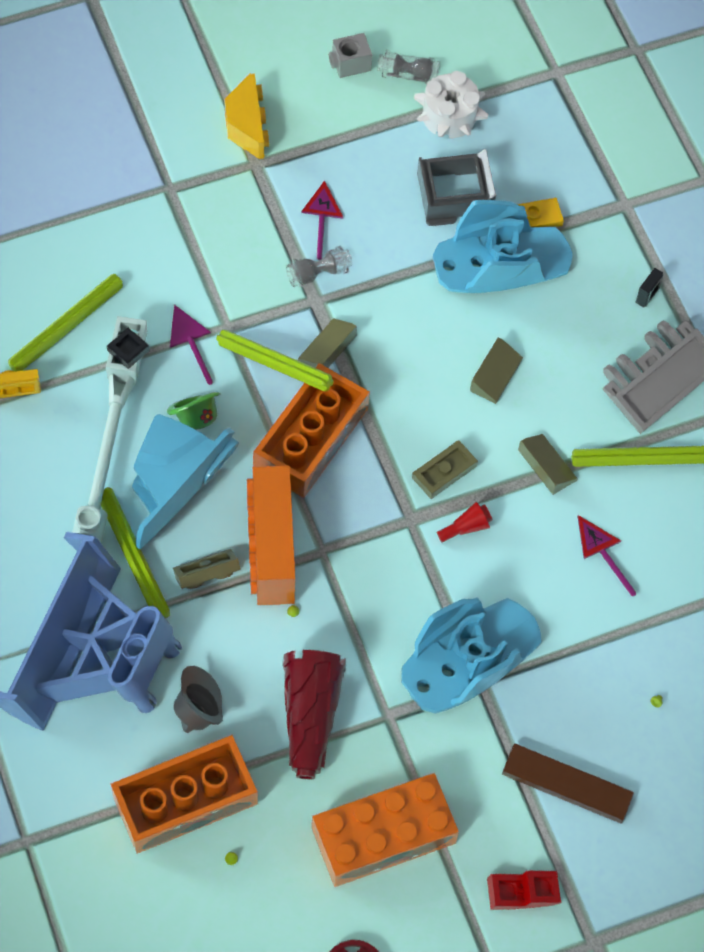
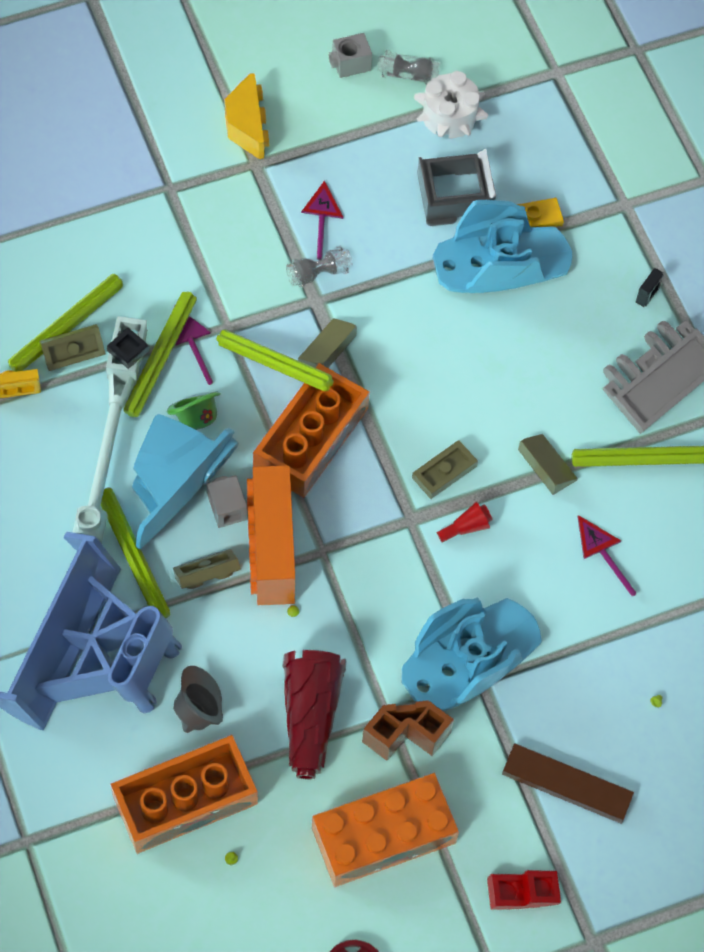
(72, 347): none -> olive plate
(159, 355): none -> lime axle
(227, 501): none -> light grey brick
(418, 722): none -> dark orange brick
(496, 371): olive slope -> none

